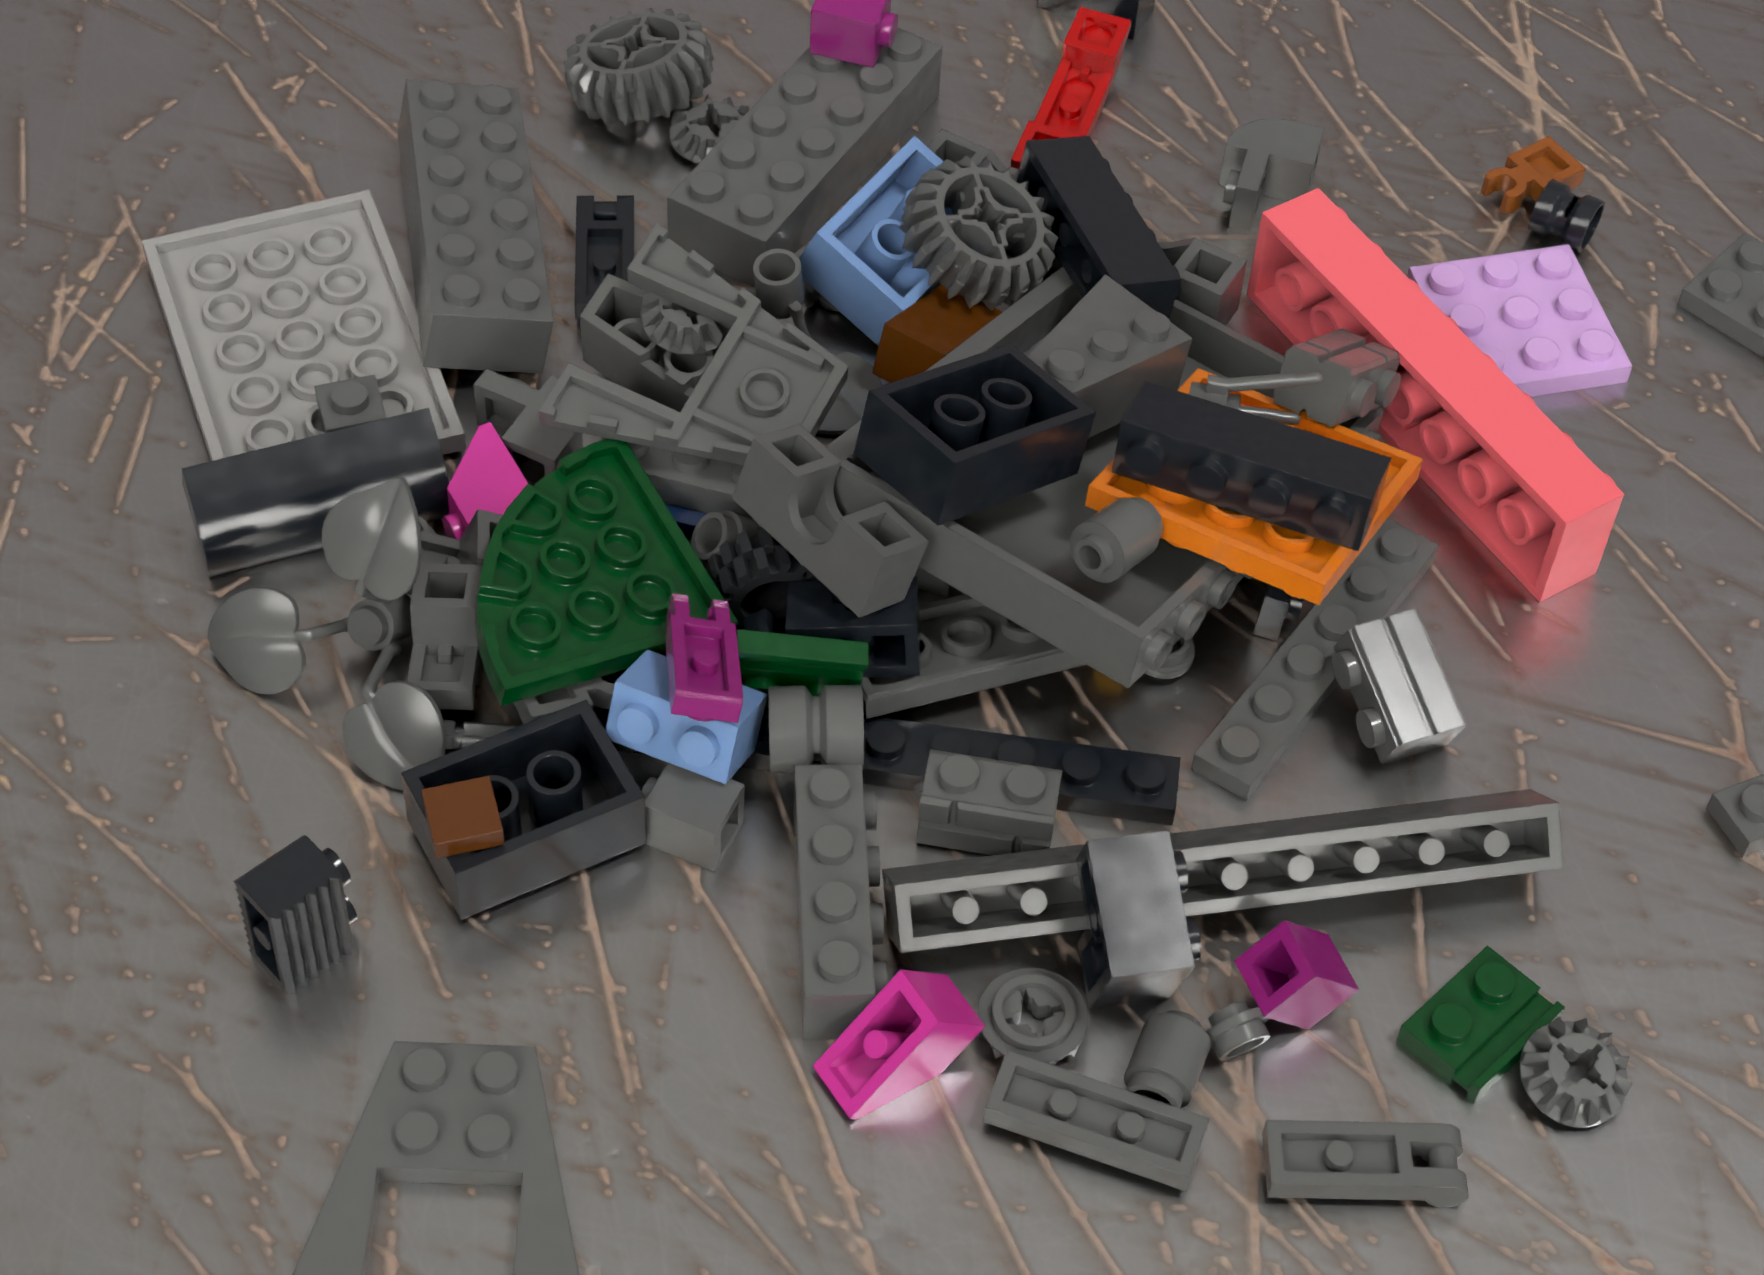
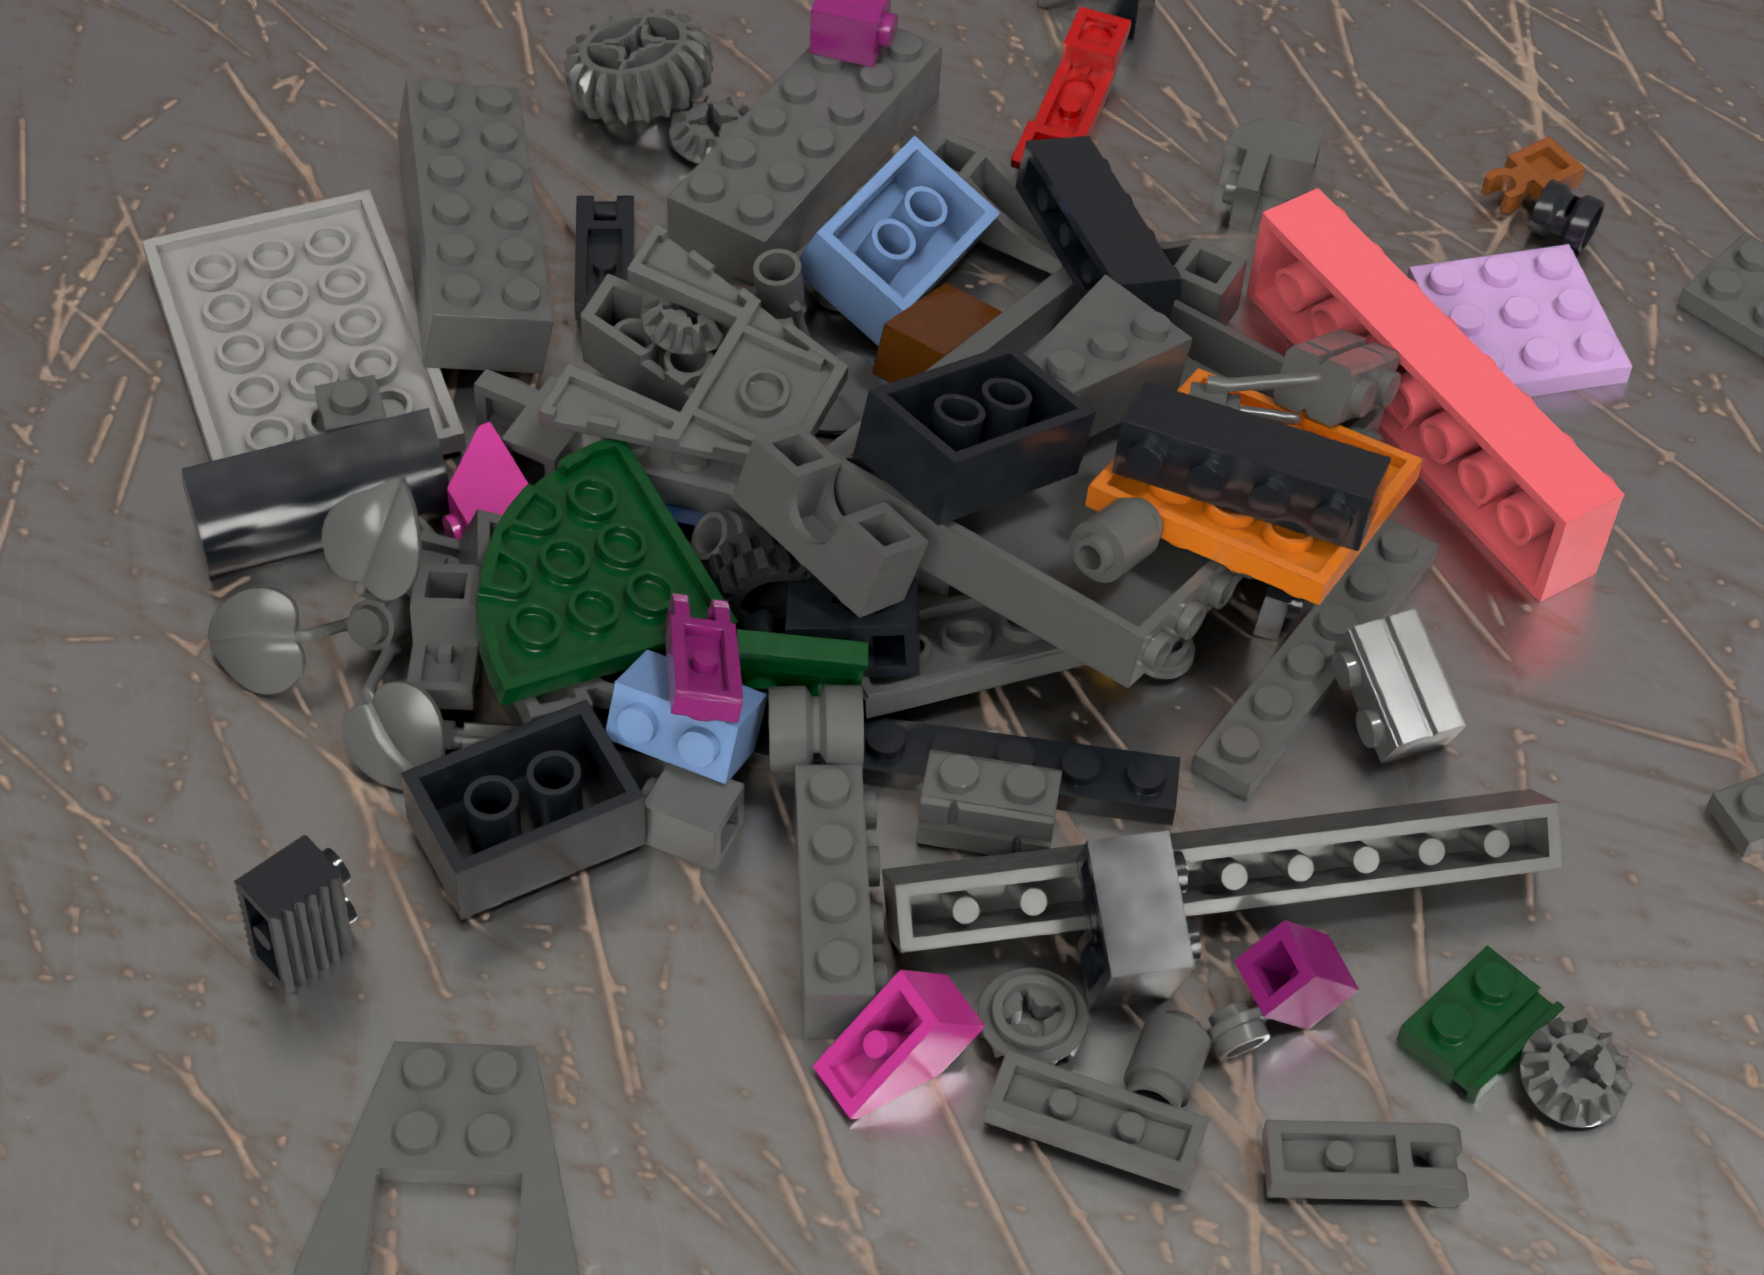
(462, 817): reddish brown tile -> none
(969, 247): dark grey gear -> none

